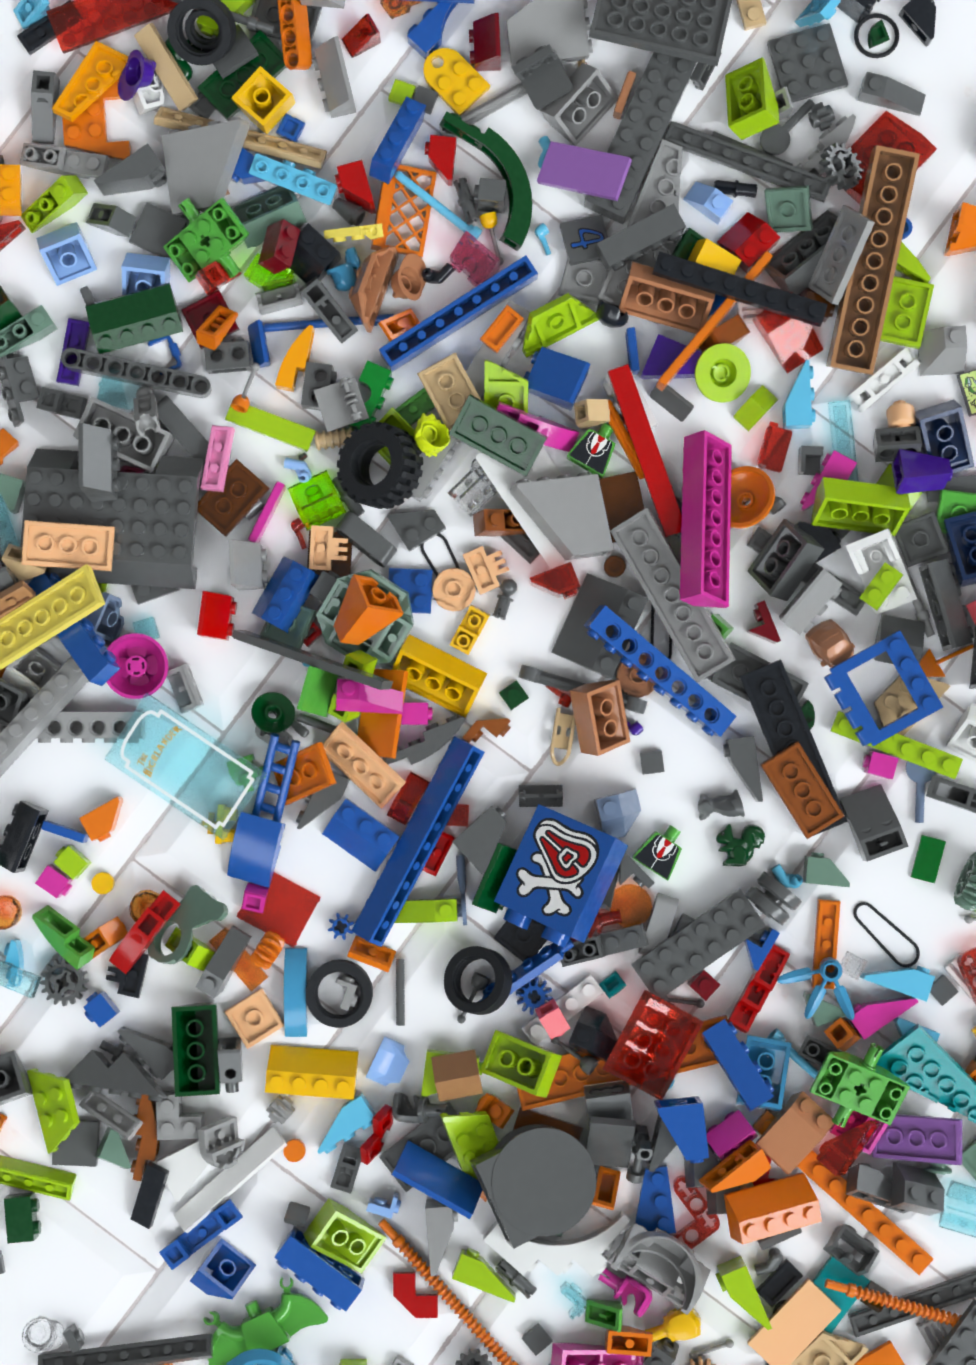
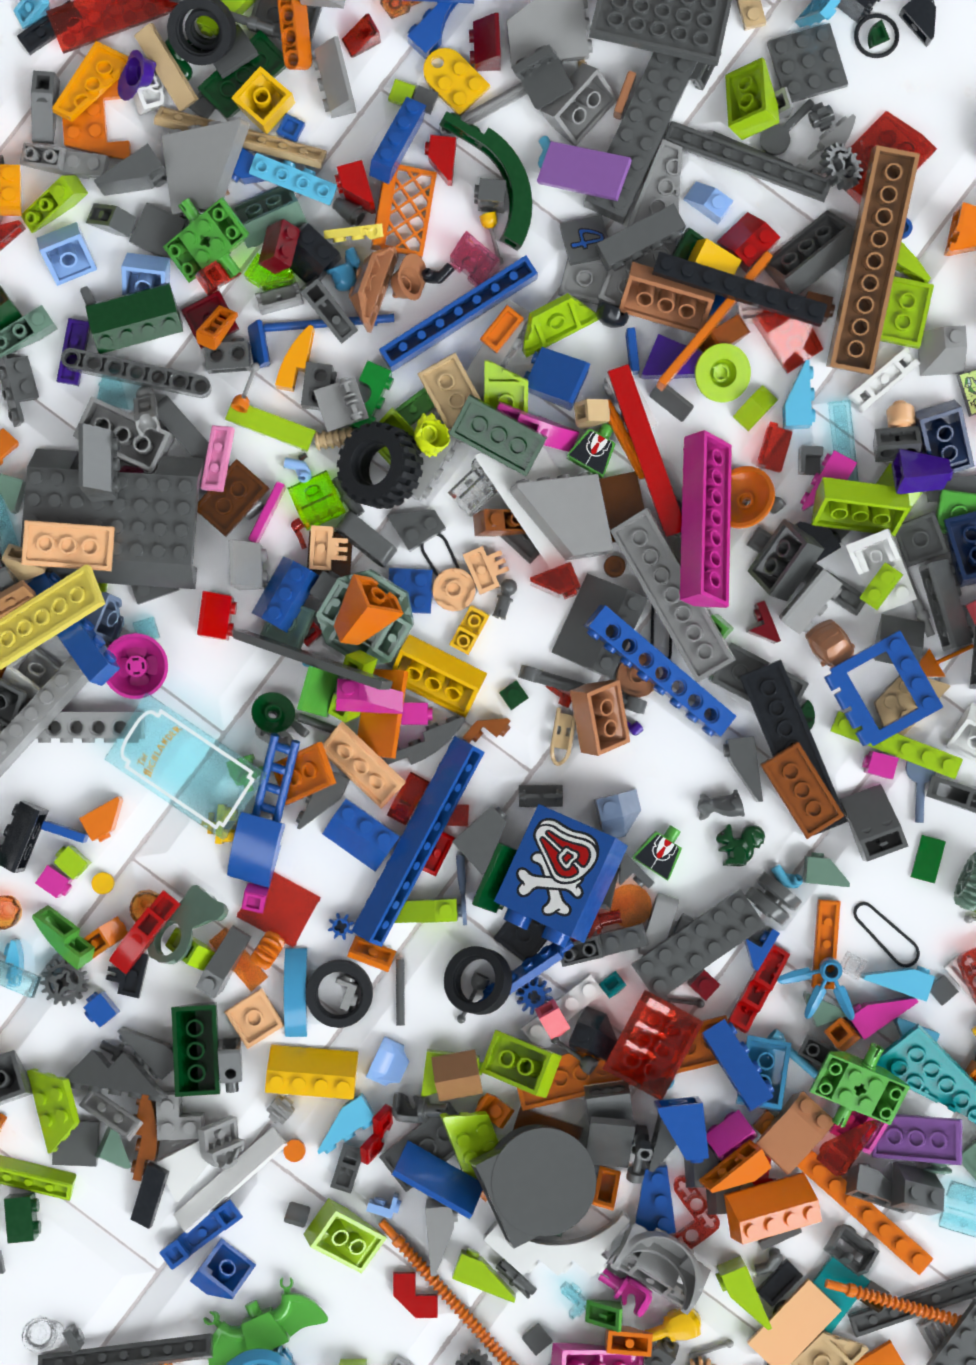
(61, 403): dark grey slope -> none
(173, 348): blue piece -> none
(185, 688): light grey hinge -> none
(320, 1271): blue brick -> none
(399, 324): orange slope -> none
(444, 211): medium azure piece -> none
(466, 200): dark grey pin -> none
(540, 232): medium azure hand -> none
(652, 762): dark grey tile -> none
(736, 188): black axle -> none
(789, 208): sand green tile -> none
(841, 254): light grey plate -> none
(890, 94): dark grey slope -> none

